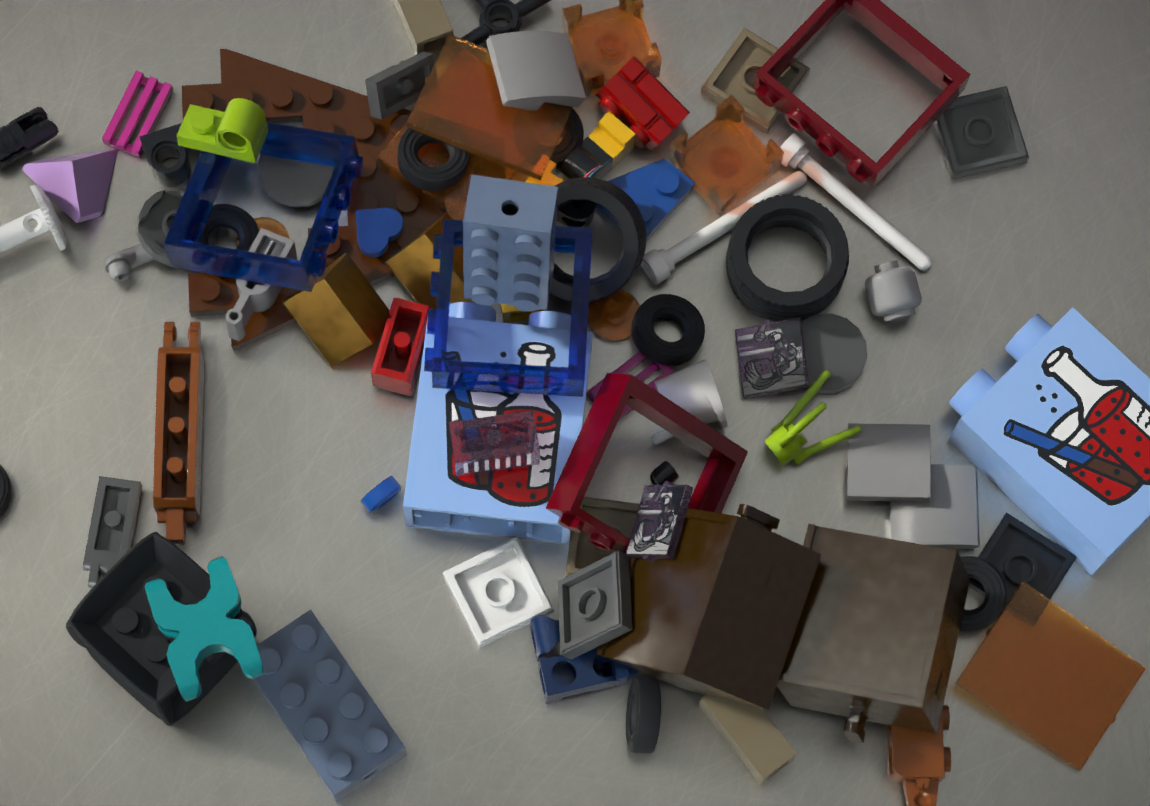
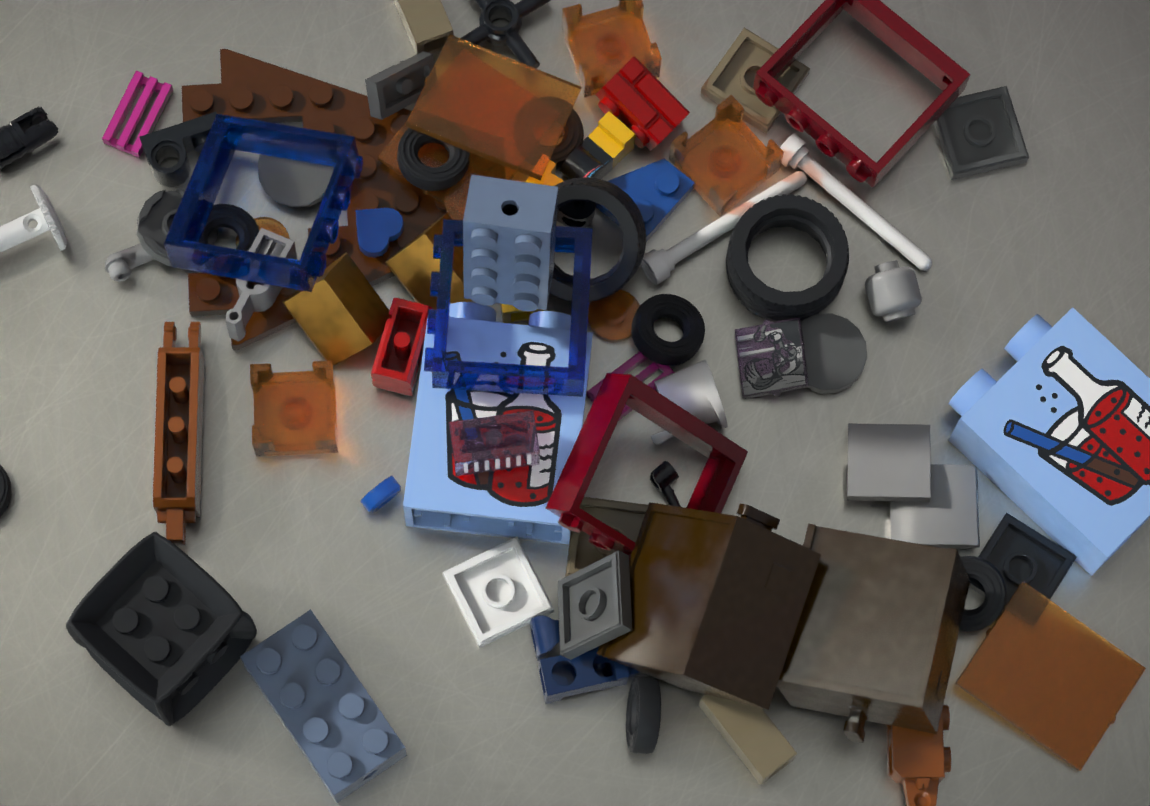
(76, 181): lavender slope -> none
(111, 525): dark grey hinge -> none
(204, 628): teal piece -> none
(232, 133): lime plate -> none
(294, 410): none -> clear orange panel
(535, 69): light grey slope -> none
(659, 521): piece -> none
(787, 437): lime plant -> none

